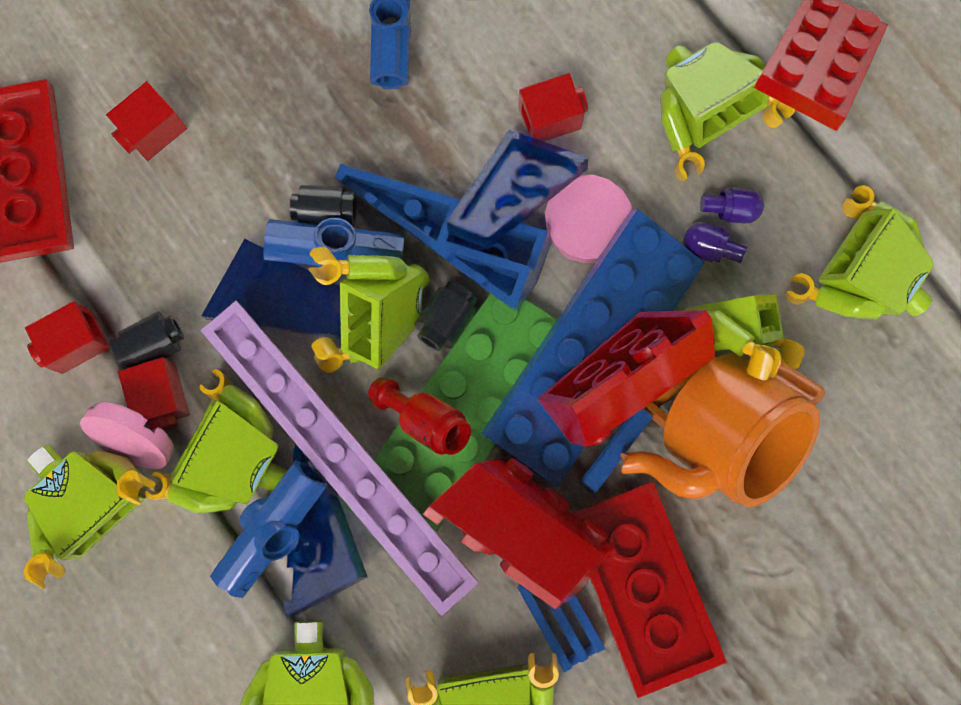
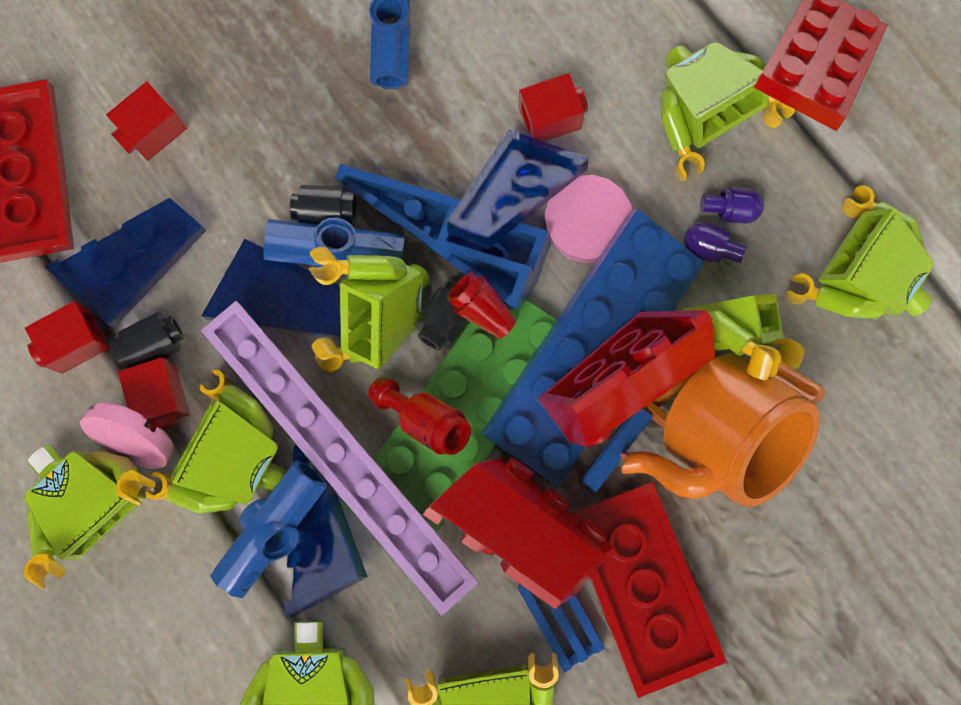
(128, 263): none -> clear blue wing
(480, 304): none -> red cone

